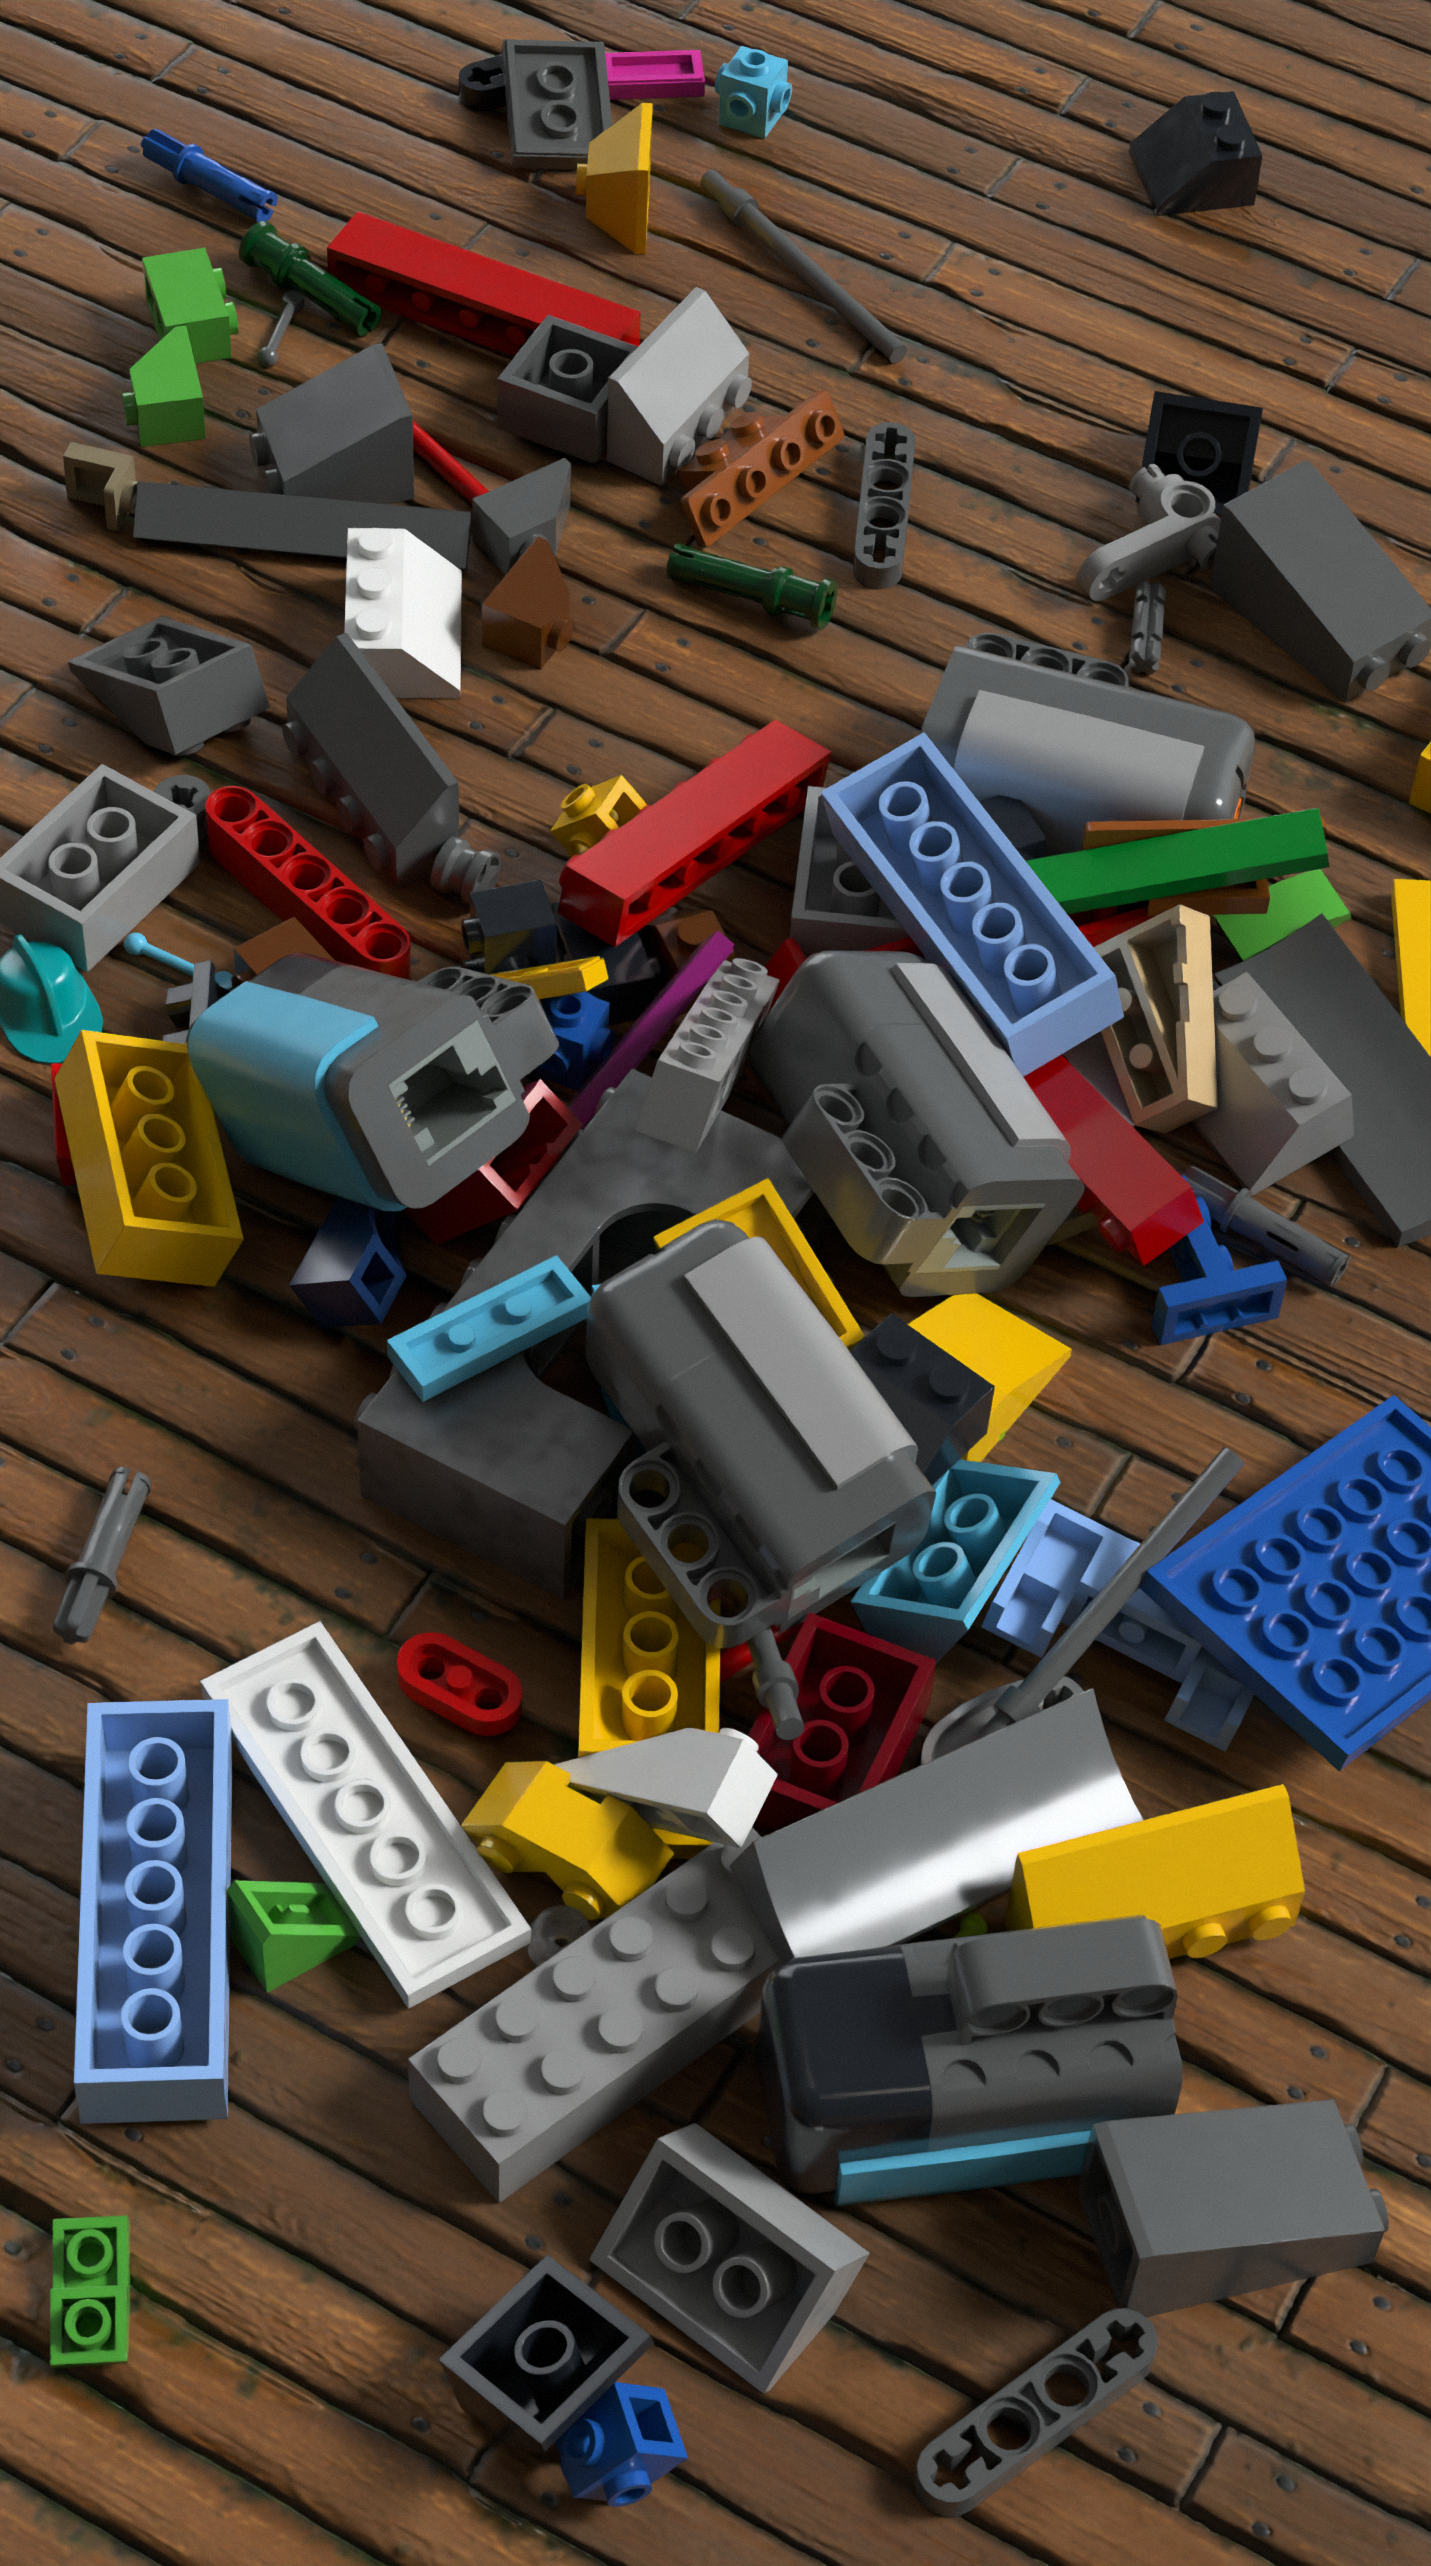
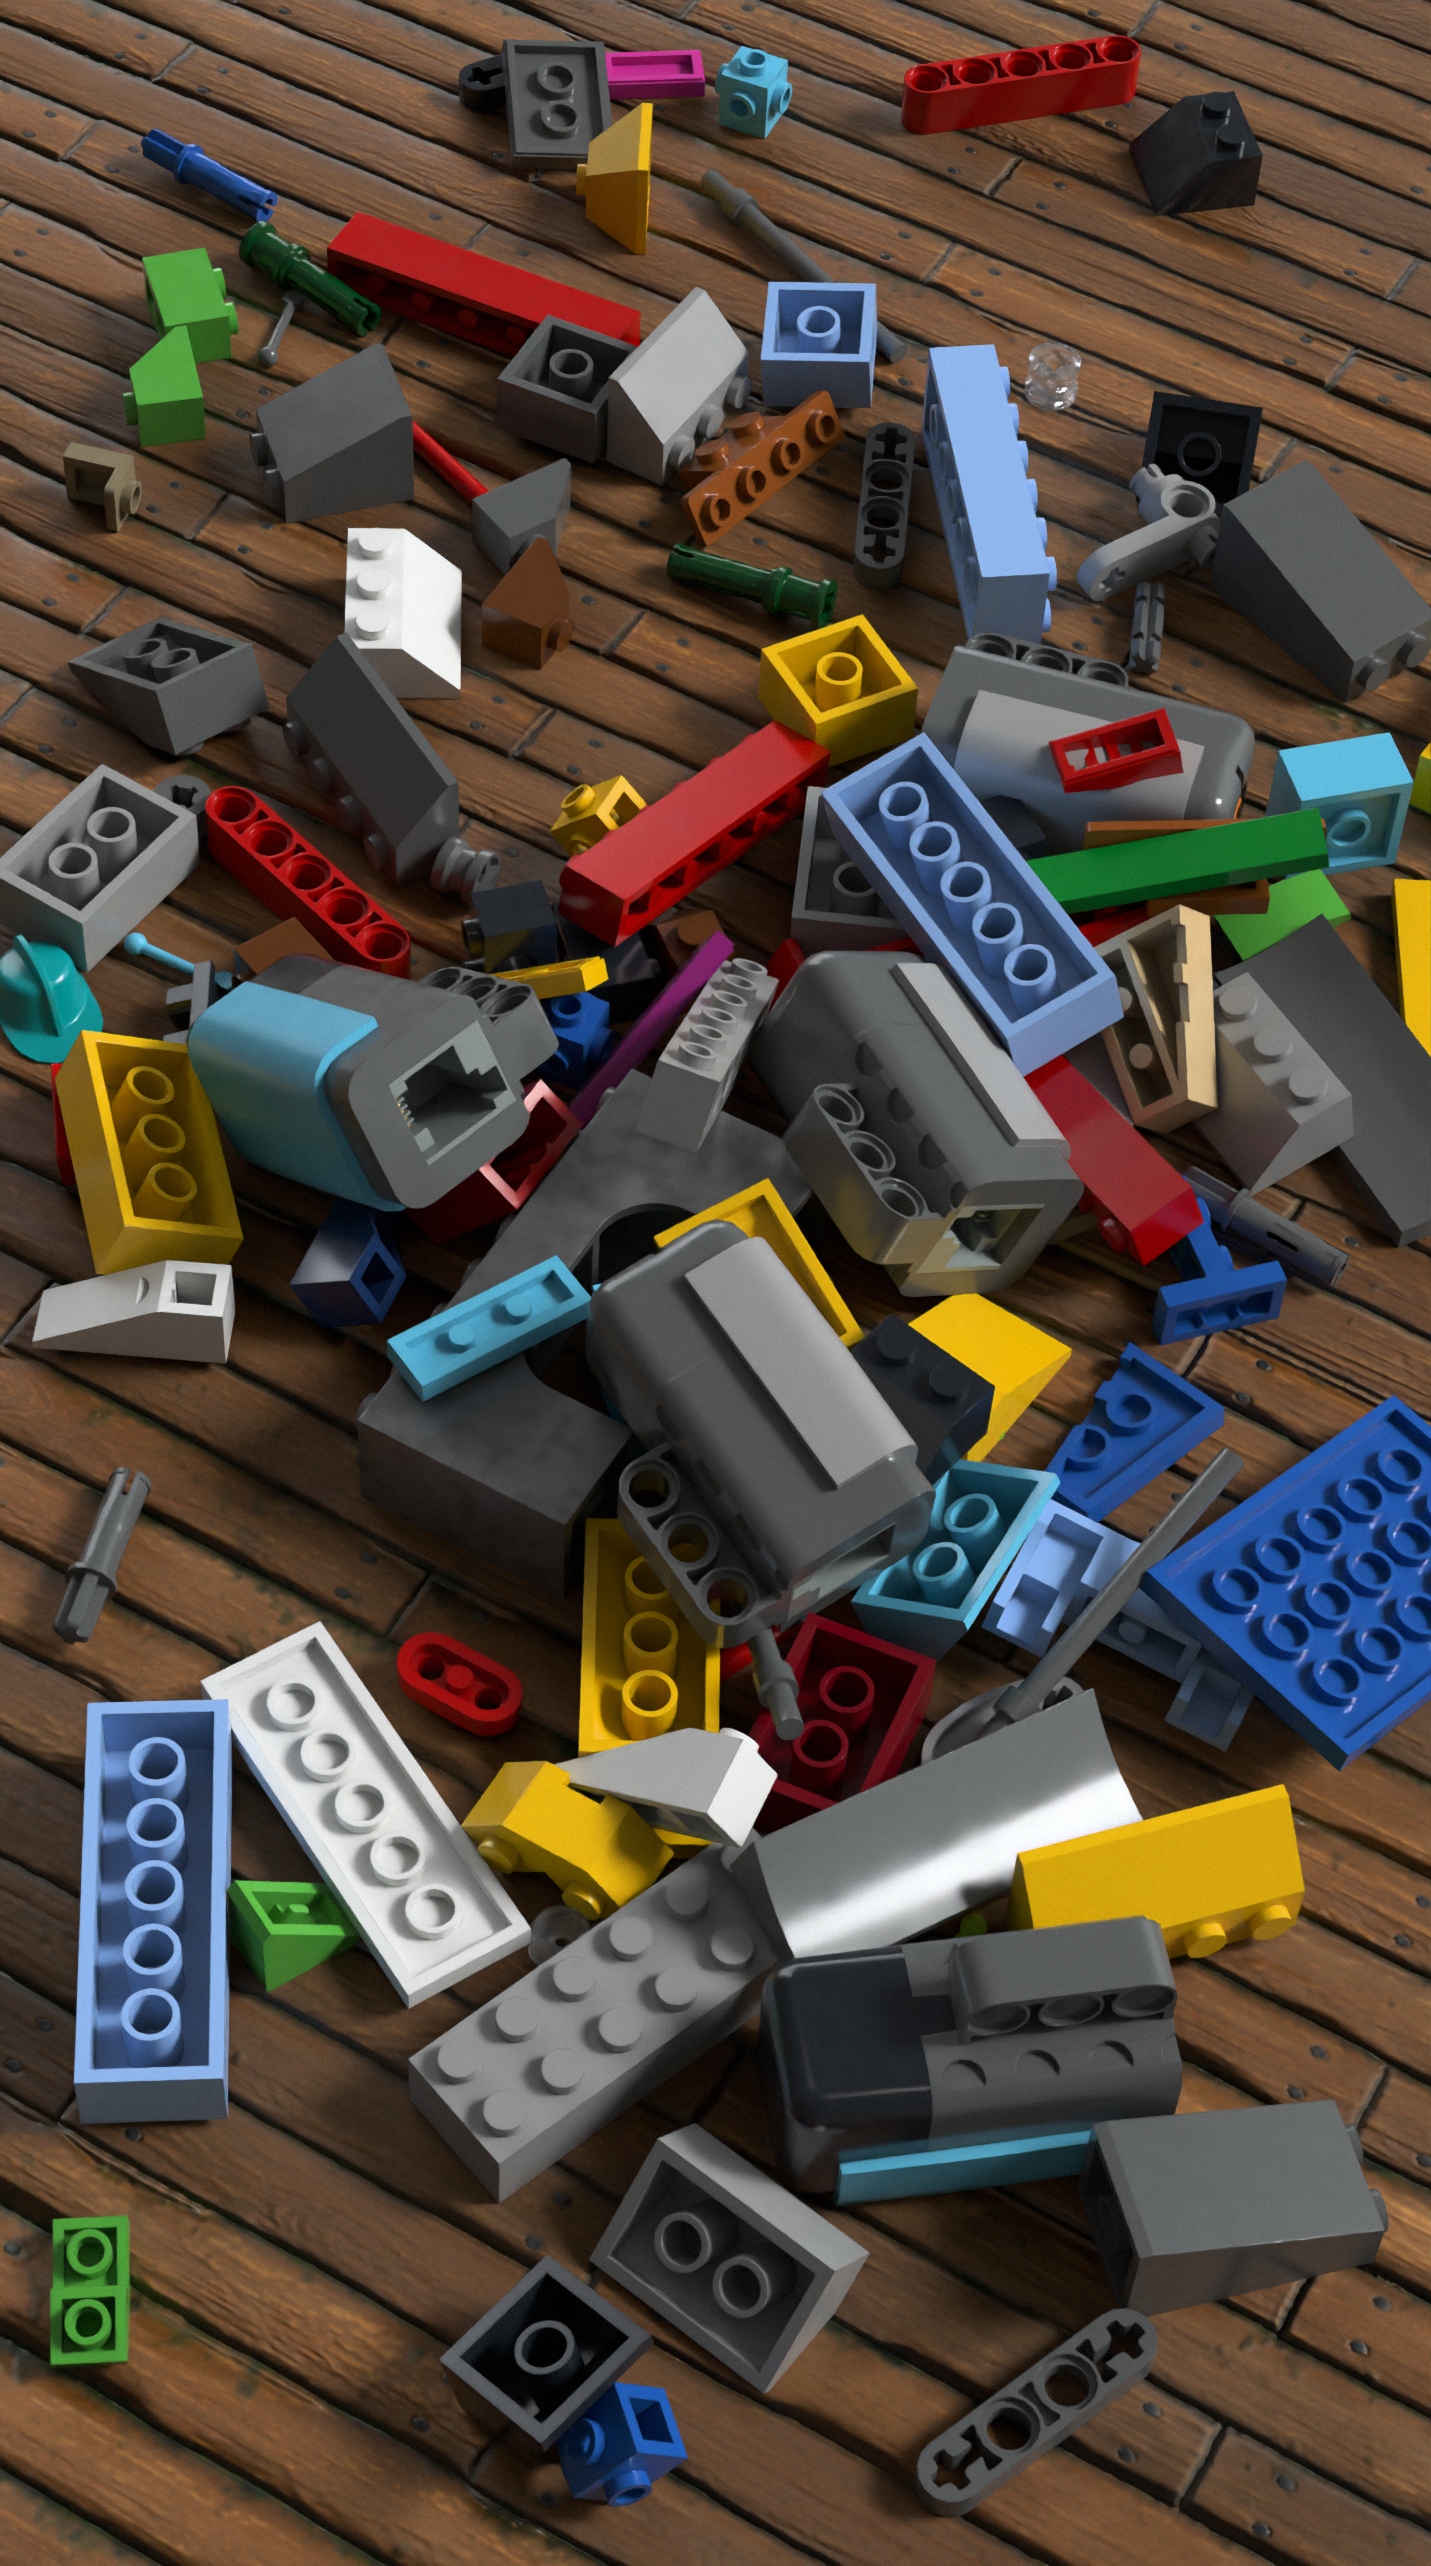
(144, 1311): none -> white slope
(287, 521): dark grey tile -> none
(819, 342): none -> light blue brick
(839, 689): none -> yellow brick
(985, 495): none -> light blue brick
(1020, 84): none -> red beam
(1052, 376): none -> clear wheel
(1119, 771): none -> red slope
(1131, 1435): none -> blue wing
(1359, 794): none -> medium azure container

